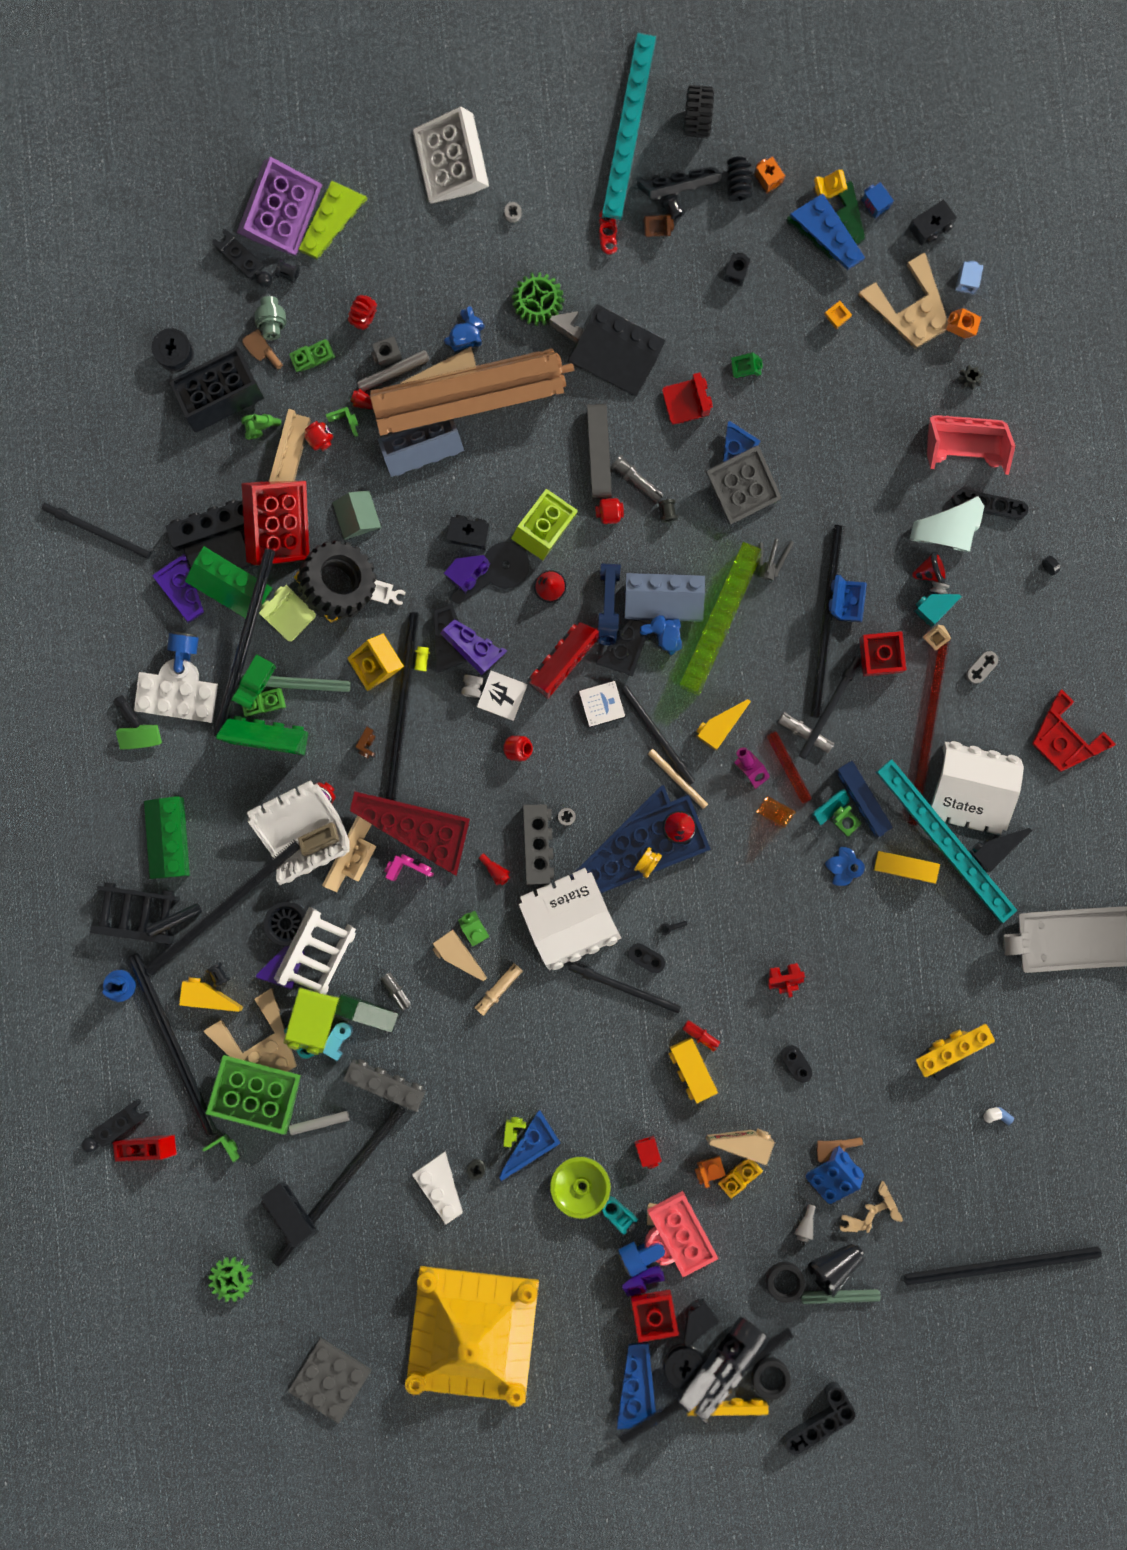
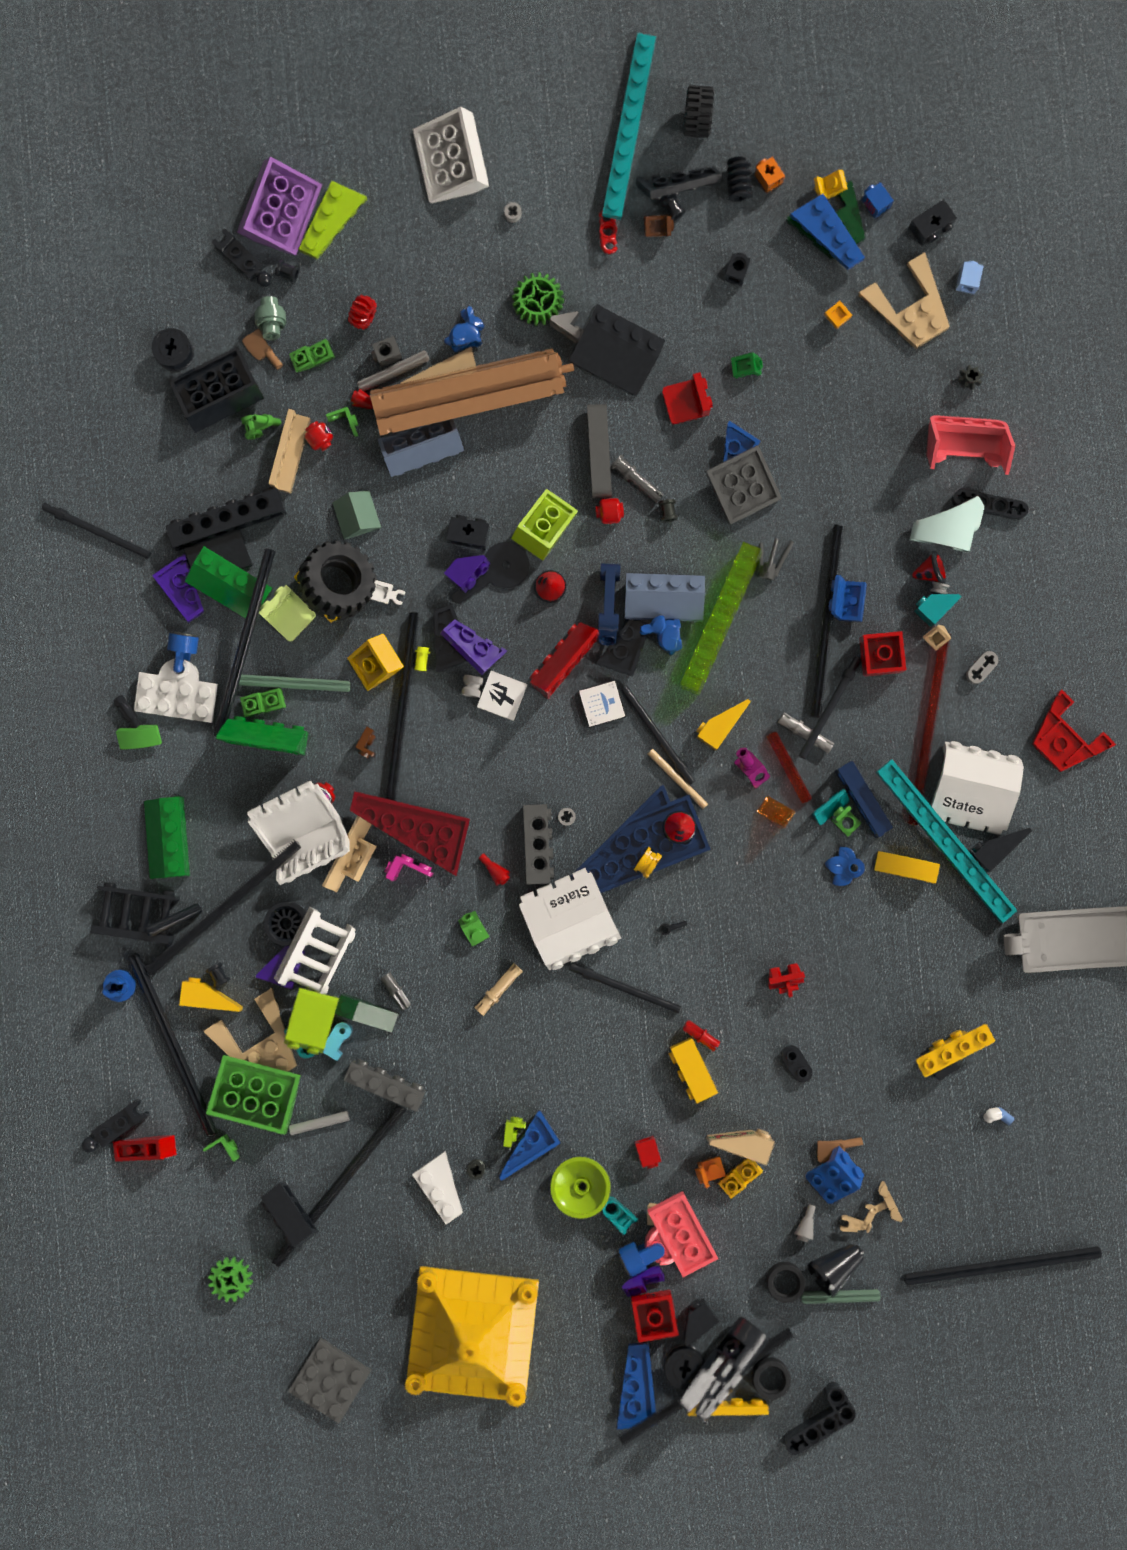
(253, 681): green piece -> none
(275, 520): red slope -> none
(318, 839): dark tan tile -> none
(455, 952): tan slope -> none
(517, 748): red head -> none
(646, 958): black plate -> none
(970, 323): orange brick -> none
(1051, 565): black tile -> none

